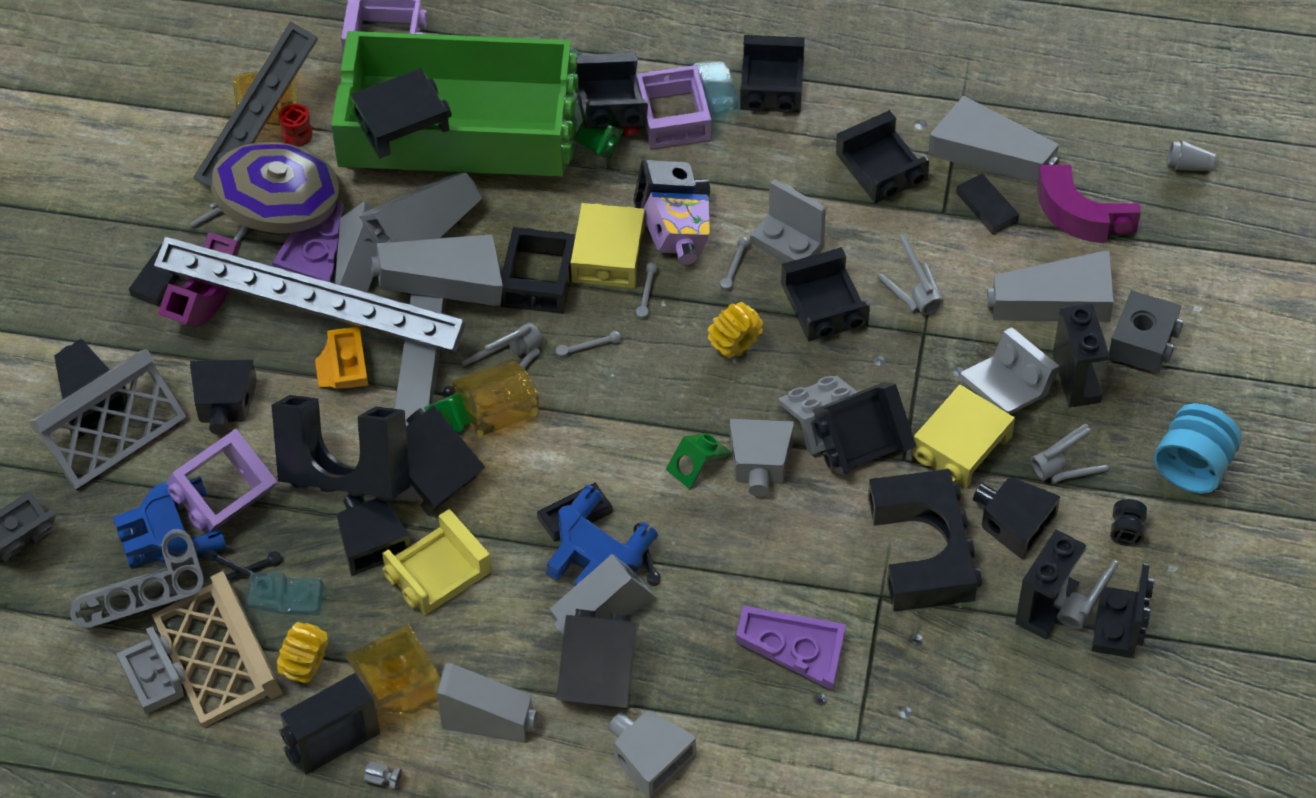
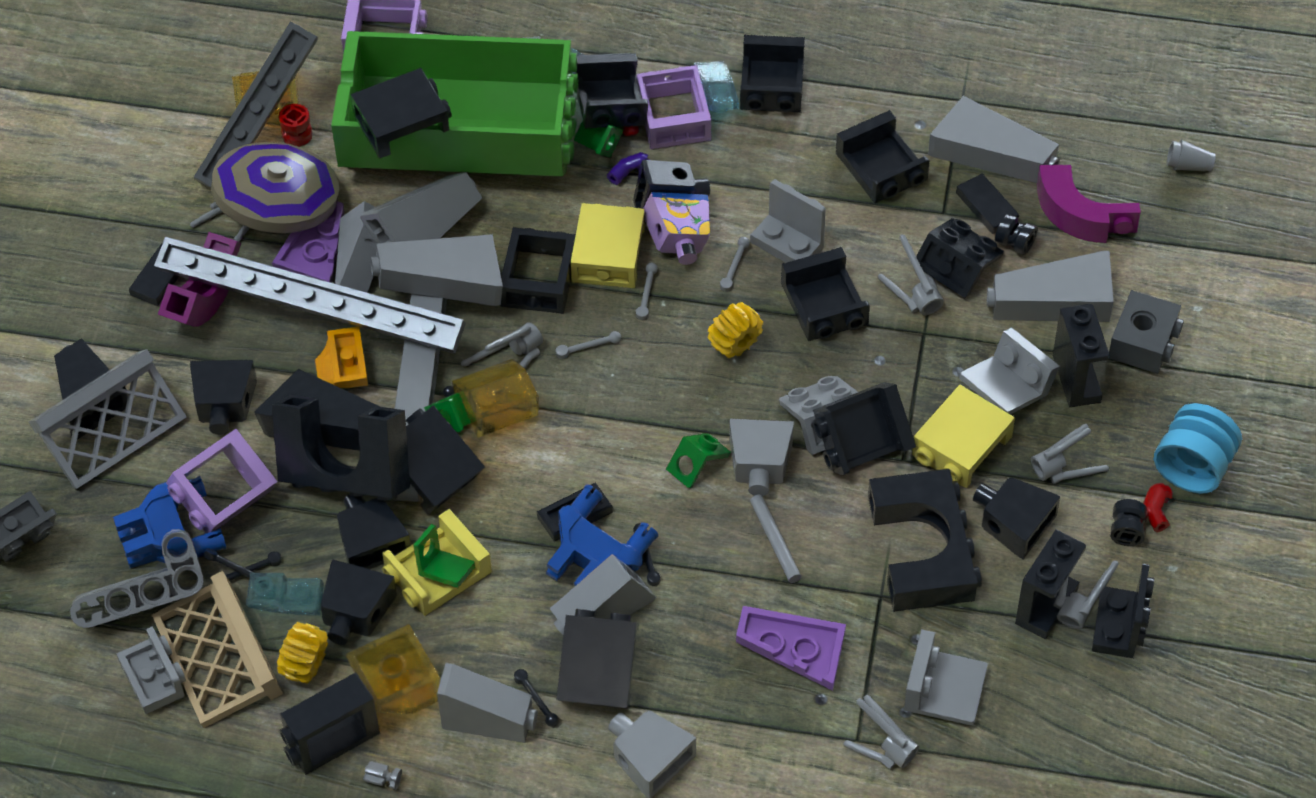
(336, 406): none -> black slope
(355, 600): none -> black torso
(440, 564): none -> green bracket
(521, 678): none -> black hinge
(625, 166): none -> dark purple arm
(775, 538): none -> light grey bar
(898, 746): none -> light grey plant
(944, 683): none -> light grey bracket
(957, 255): none -> black bracket
(1016, 234): none -> black wheel
(1154, 501): none -> red arm

